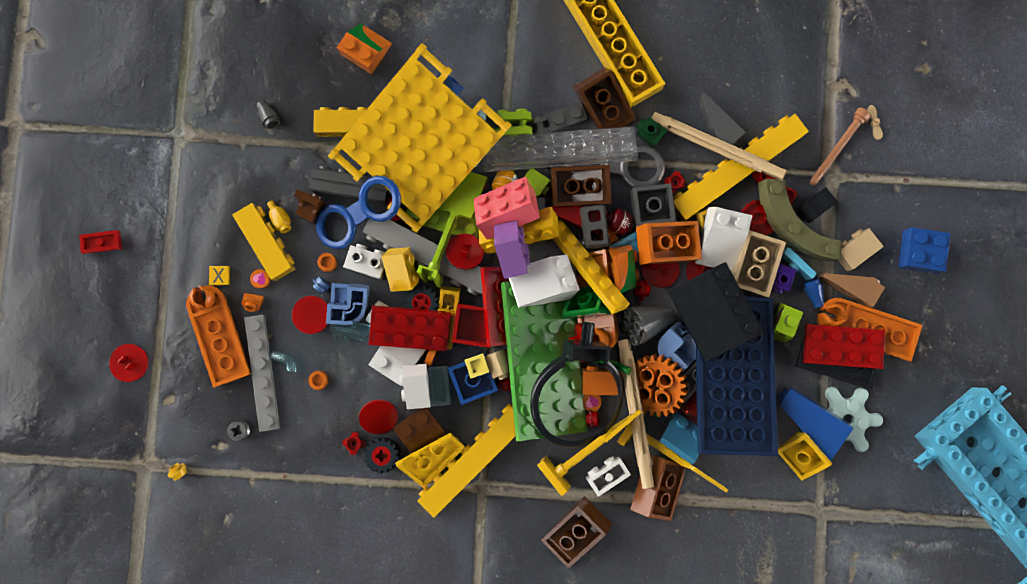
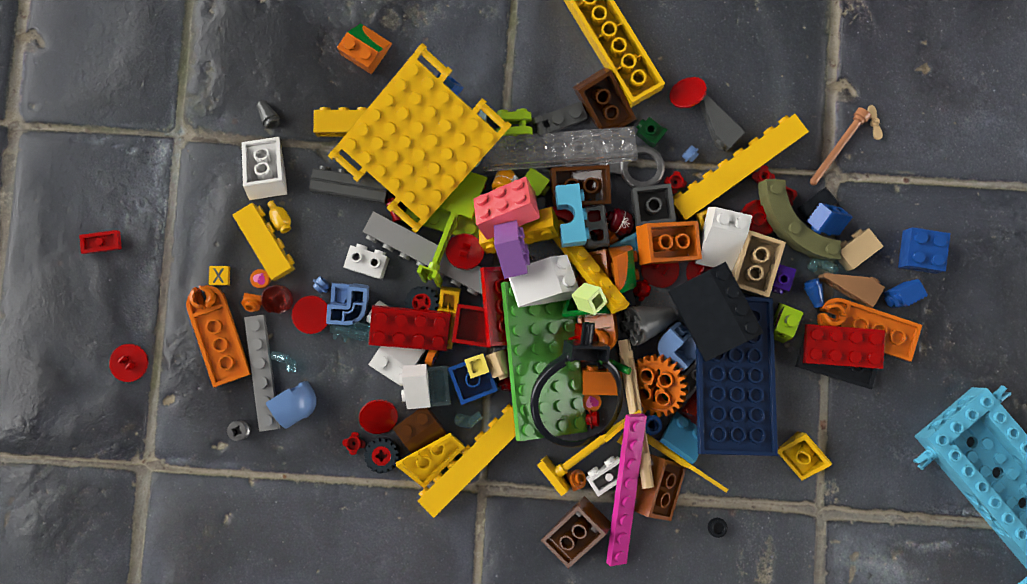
(177, 471): yellow plate -> none
(263, 168): none -> white slope
(277, 299): none -> clear red hair
(293, 404): none -> medium blue brick
(308, 205): reddish brown brick -> none
(318, 380): orange tile -> none
(327, 262): orange tile -> none
(358, 212): blue bar -> none
(400, 269): yellow brick -> none
(467, 421): none -> clear light blue arm
(571, 198): none -> medium azure arch
(576, 479): none -> orange plate
(589, 298): none -> yellowish green brick
(626, 489): none -> dark pink plate
(656, 425): none -> blue cone
(688, 92): none -> red piece
(690, 154): none -> medium blue plate
(717, 527): none -> black plate
(719, 146): tan piece -> none
(797, 263): medium azure plate -> none
(819, 423): blue slope -> none
(822, 264): none -> clear light blue arm
(829, 219): none -> blue brick
(860, 417): light aqua plate -> none
(905, 294): none -> blue brick

